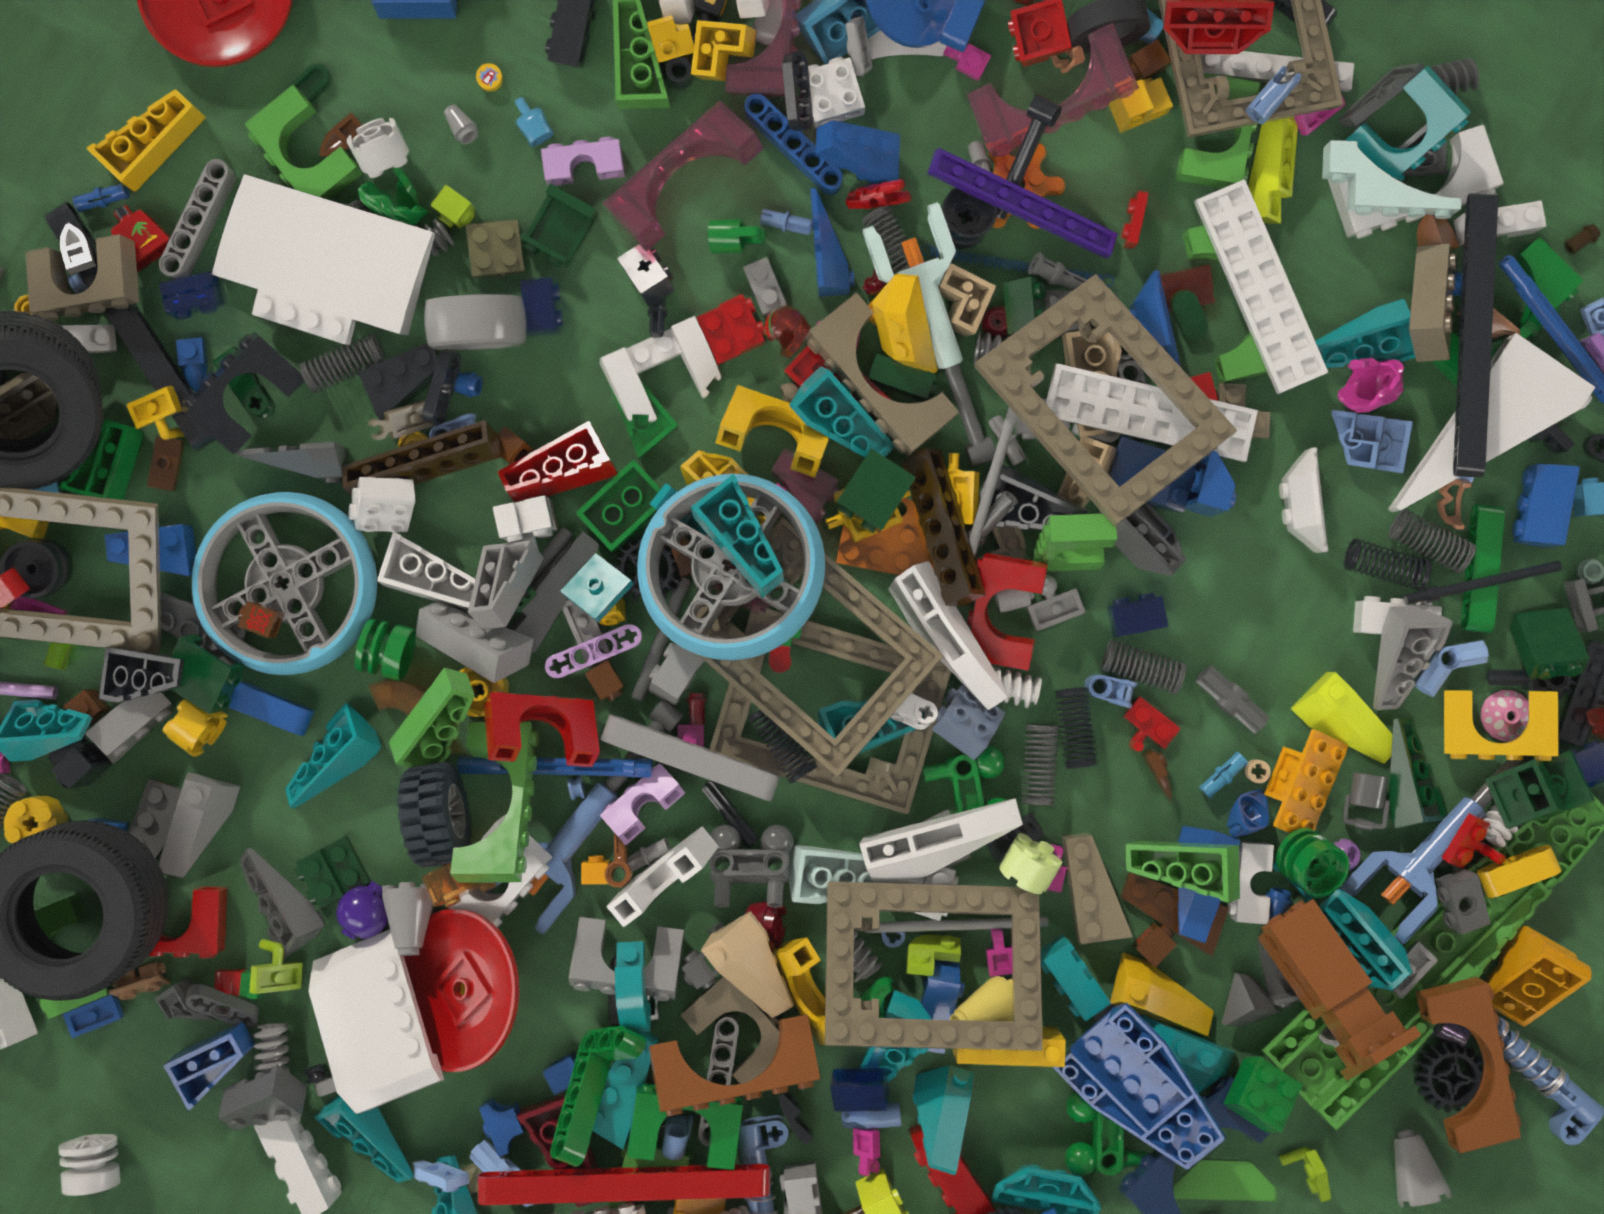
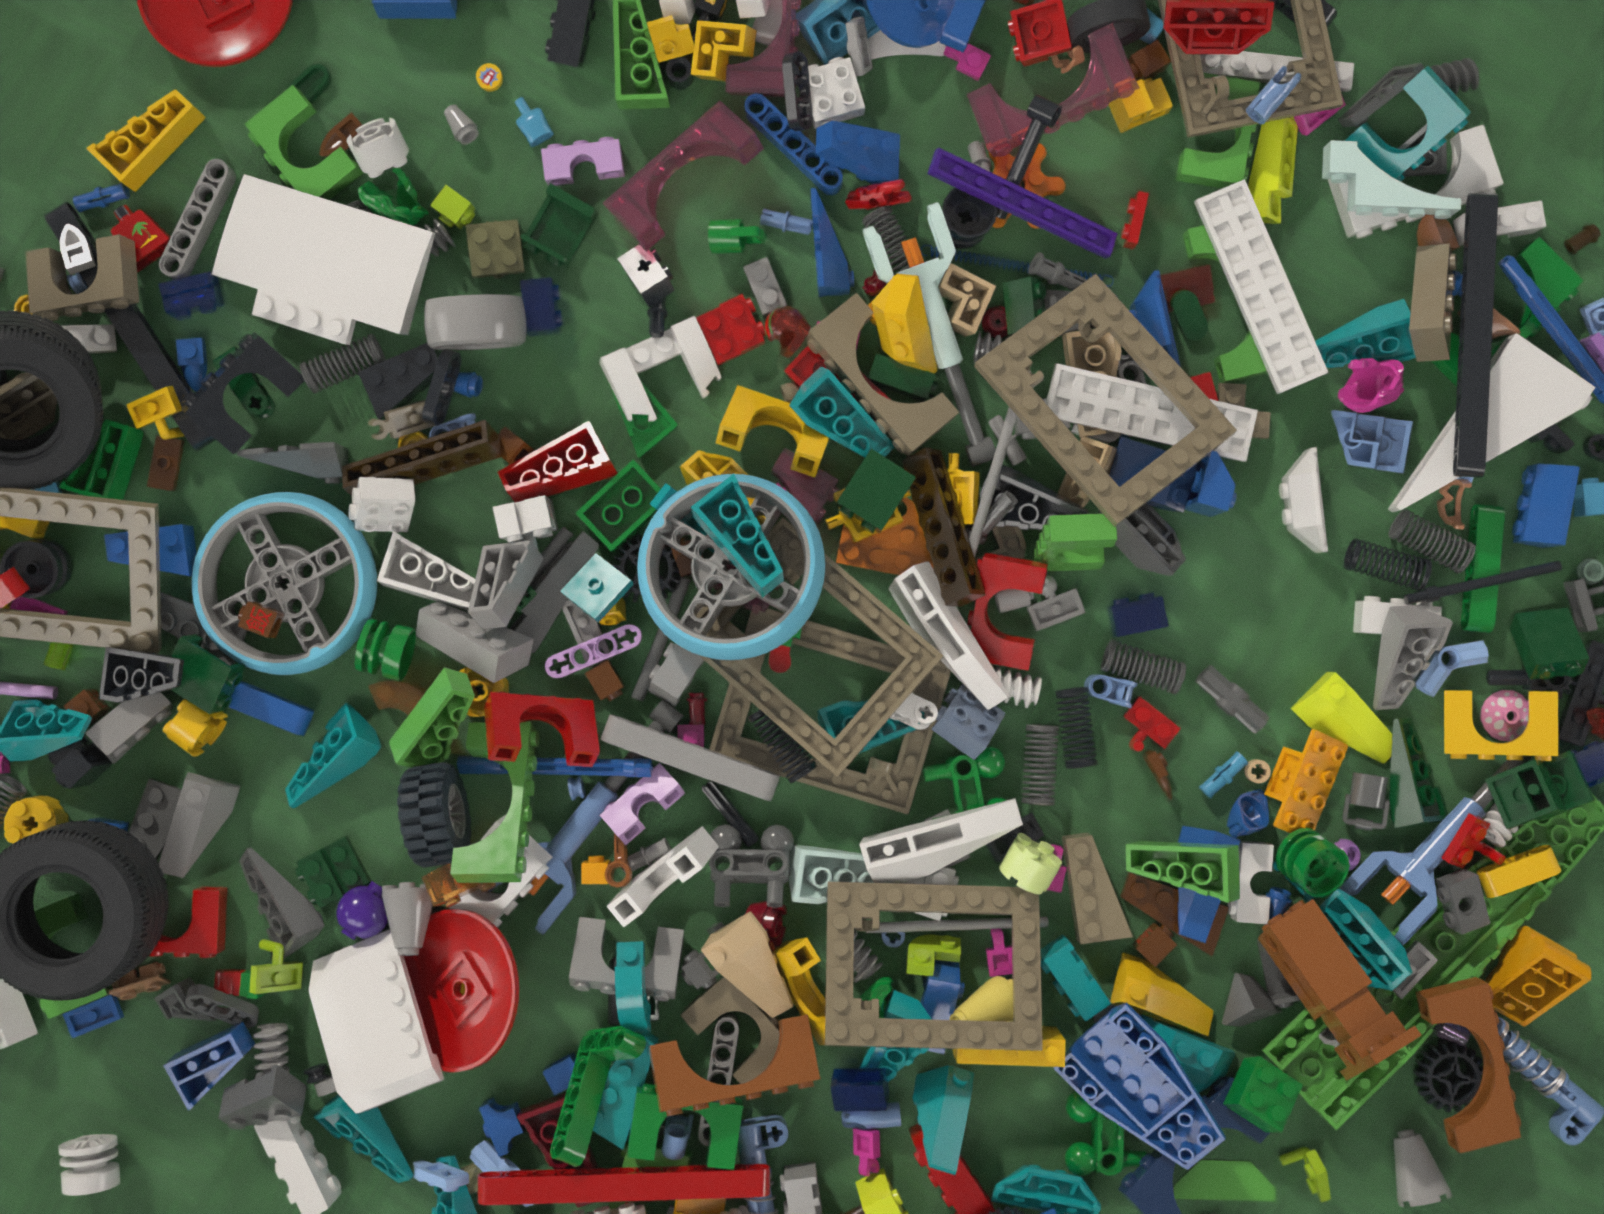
(791, 1110): black slope -> none

